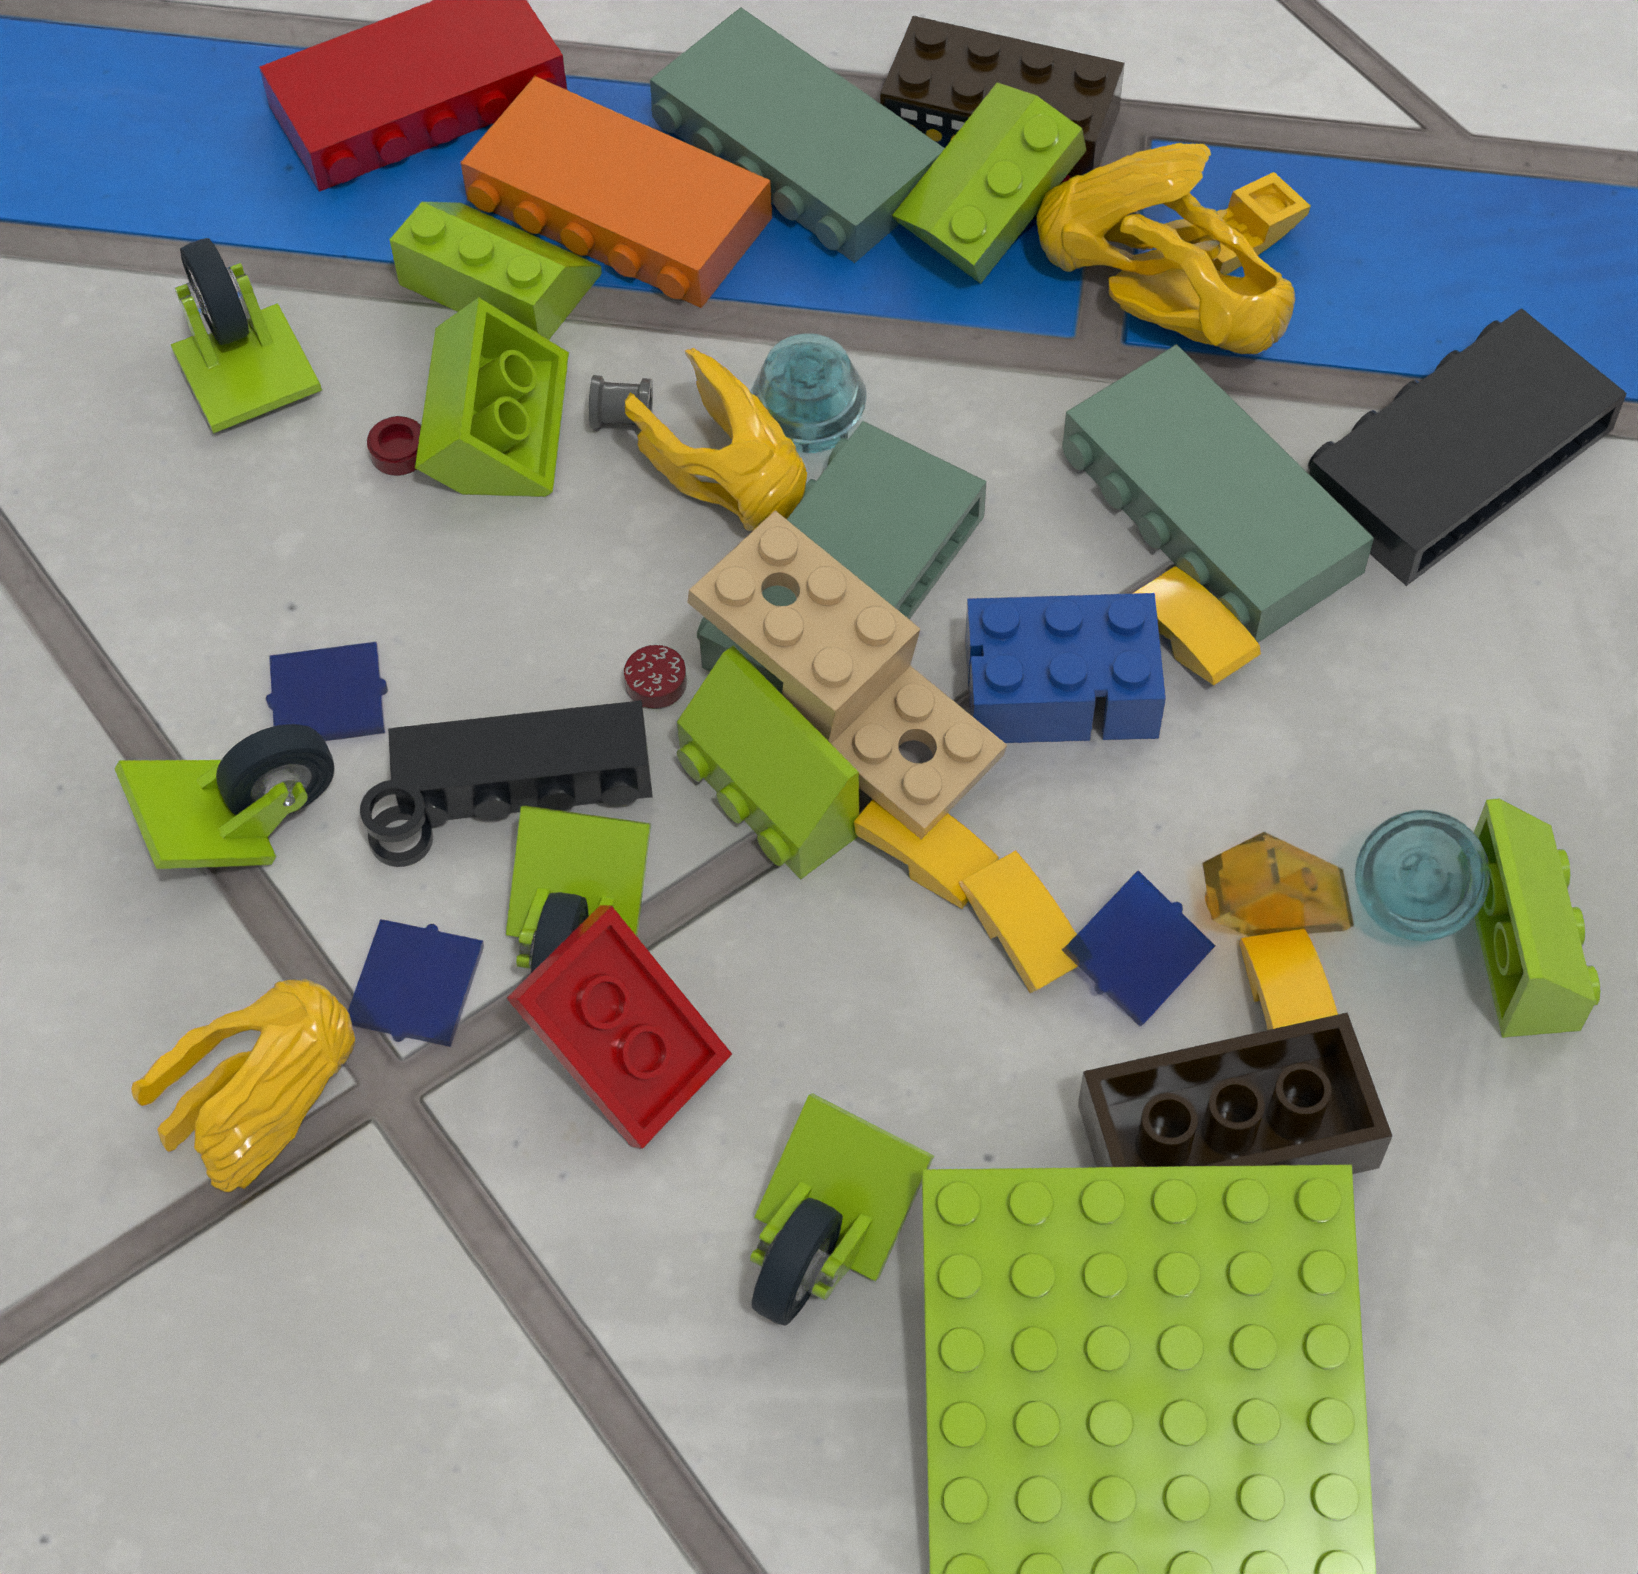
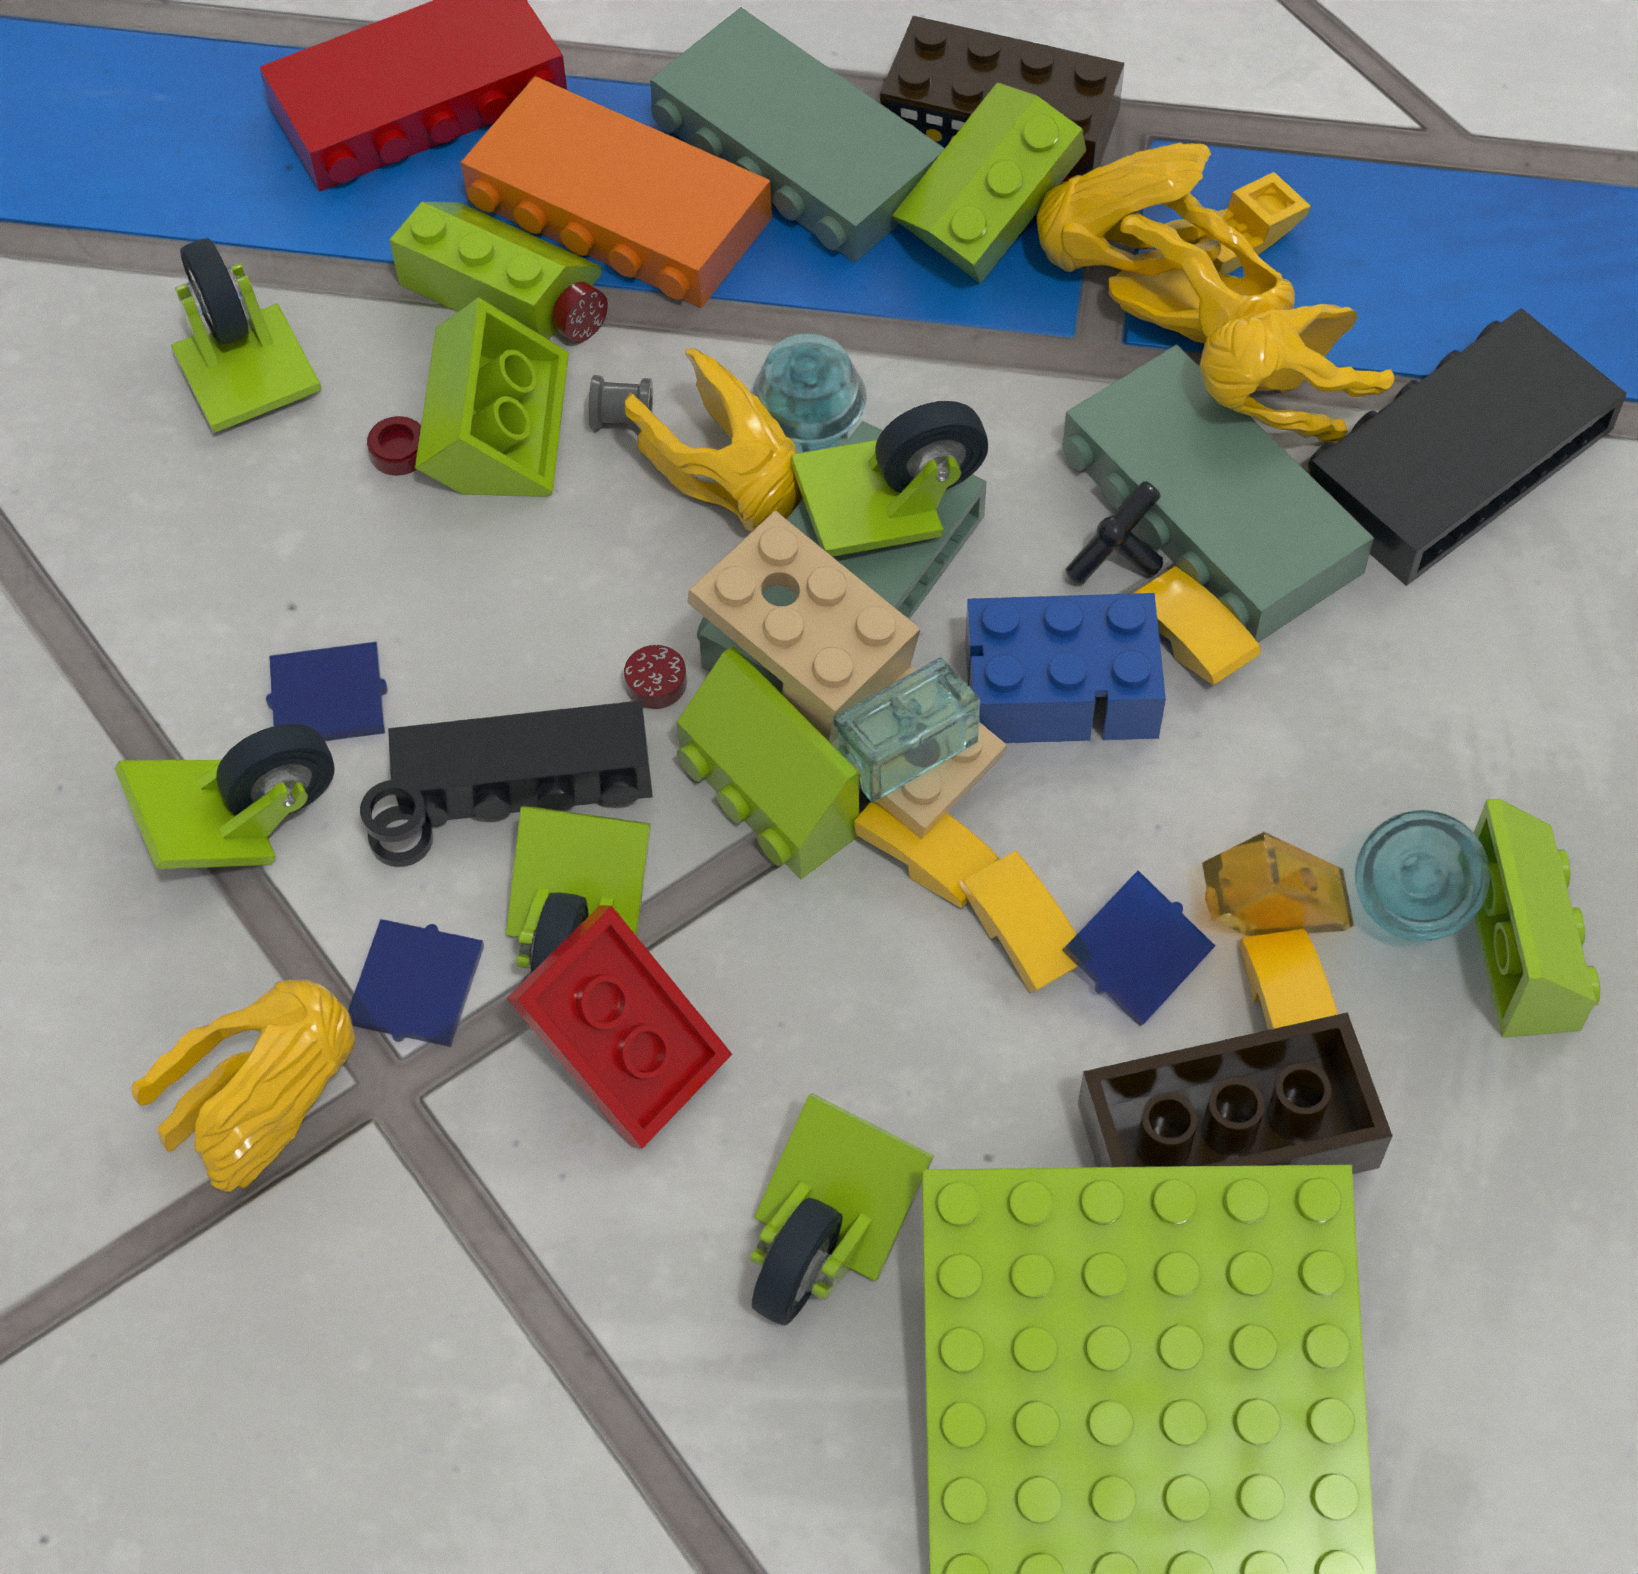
(579, 312): none -> dark red tile
(890, 486): none -> lime plate
(909, 728): none -> clear light blue hinge
(1116, 534): none -> black piece
(1278, 354): none -> yellow hair

